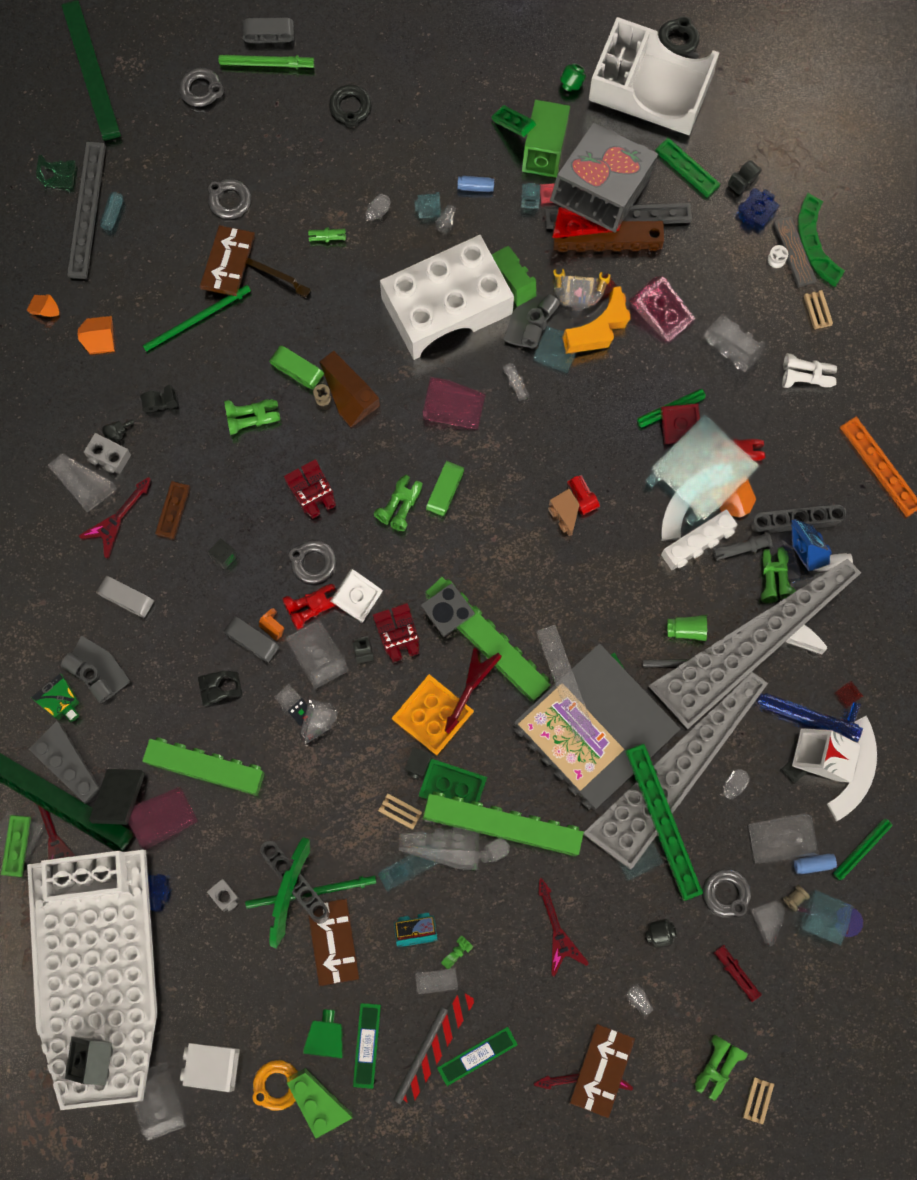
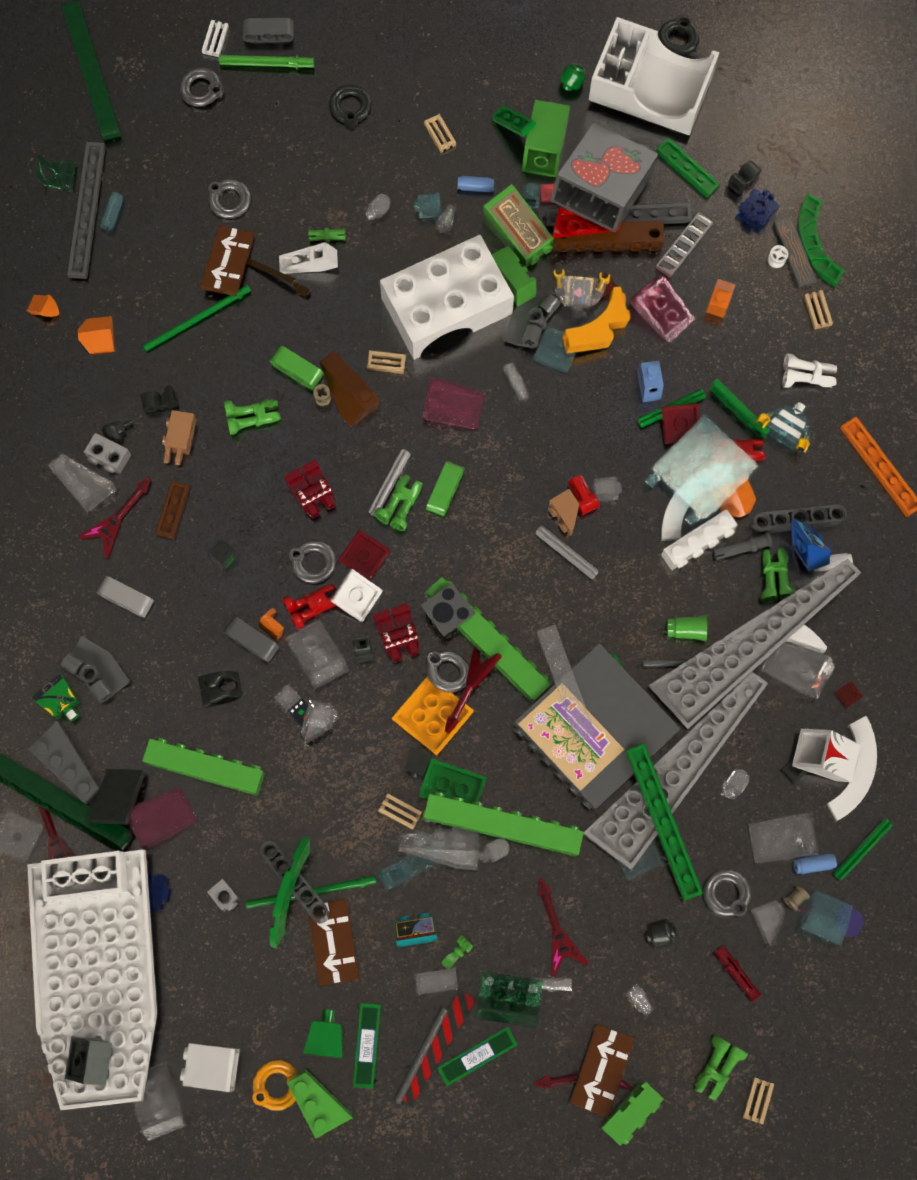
(16, 846): bright green tile -> none
(179, 435): none -> medium nougat hinge
(218, 26): none -> white tile
(310, 259): none -> white slope
(364, 555): none -> dark red tile
(389, 481): none -> light grey axle
(400, 369): none -> tan tile
(436, 680): none -> flat silver piece
(446, 145): none -> tan tile
(509, 999): none -> clear green slope
(517, 226): none -> slope
(555, 984): none -> clear pin
(567, 552): none -> light grey axle
(607, 488): none -> clear brick
(632, 1113): none -> bright green wedge
(649, 378): none -> medium blue torso
(684, 245): none -> tile
(720, 298): none -> orange slope
(734, 343): clear wedge -> none
(739, 409): none -> green tile
(788, 425): none -> torso
(799, 668): none -> clear slope
(846, 728): clear blue cylinder -> none

